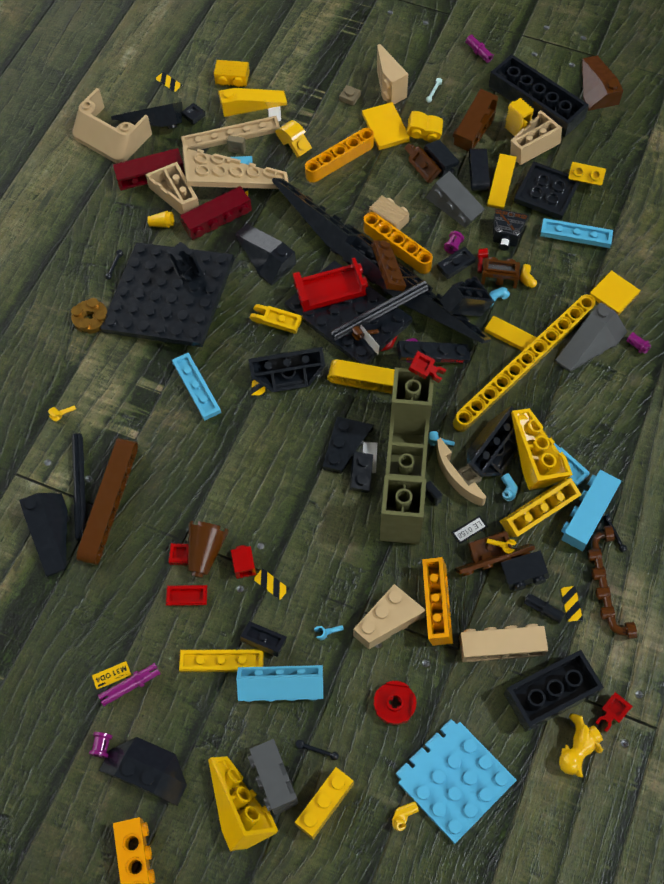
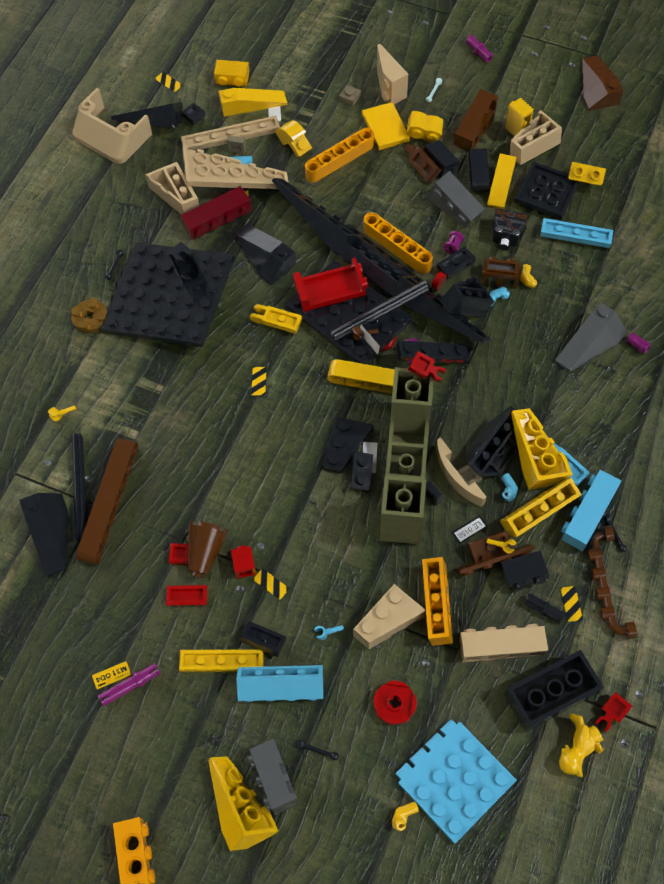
(100, 744): magenta bush -> none
(132, 172): dark red brick -> none
(147, 769): black wedge -> none
(163, 219): yellow cone -> none
(196, 386): medium azure plate -> none
(287, 369): black wedge -> none
(324, 803): yellow brick -> none
(388, 265): reddish brown plate -> none
(390, 212): tan brick -> none
(433, 436): medium azure hand -> none
(439, 280): none -> red tile
(482, 253): red hand -> none
(509, 333): yellow tile -> none
(519, 80): black brick -> none
(519, 367): yellow beam -> none
(615, 292): yellow tile -> none

